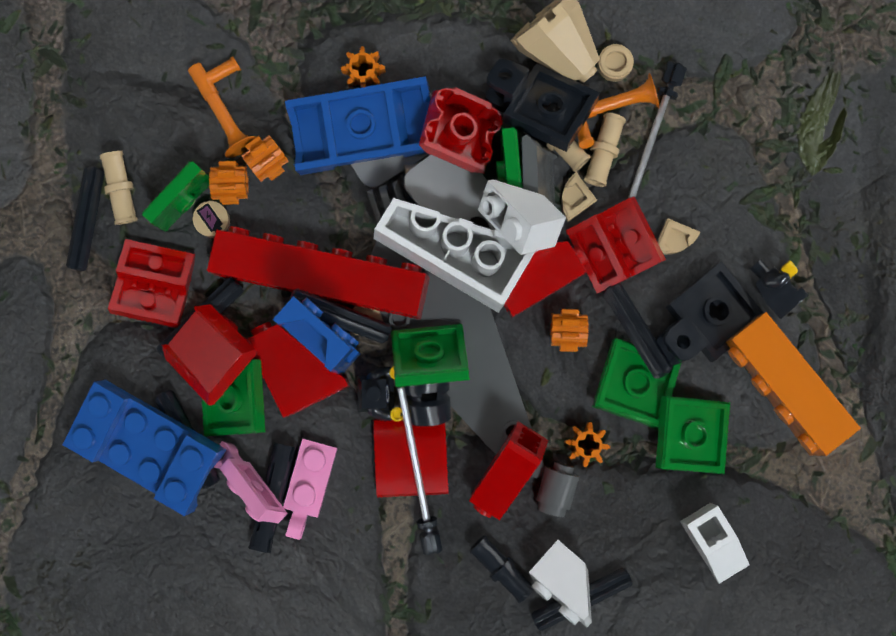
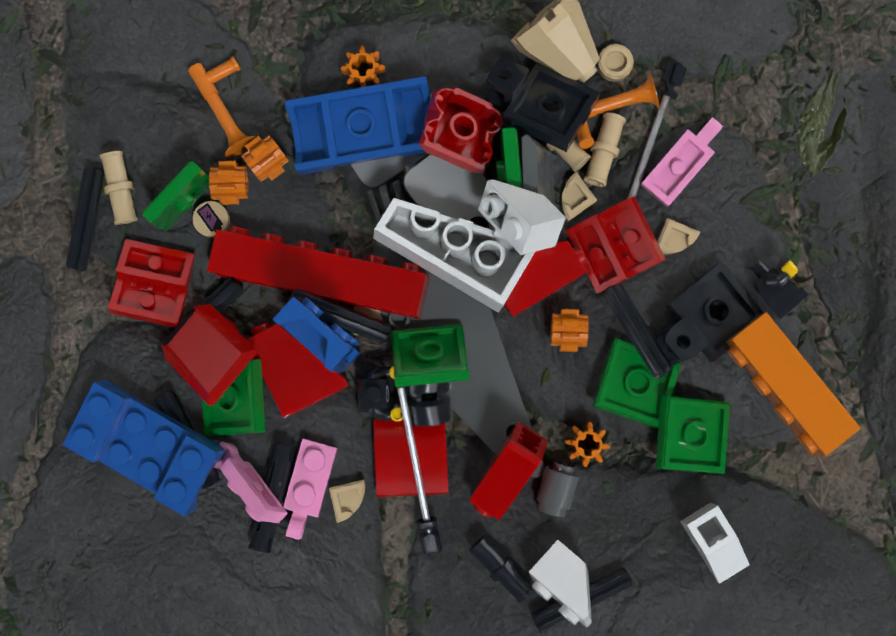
(347, 499): none -> tan tile
(681, 164): none -> bright pink plate

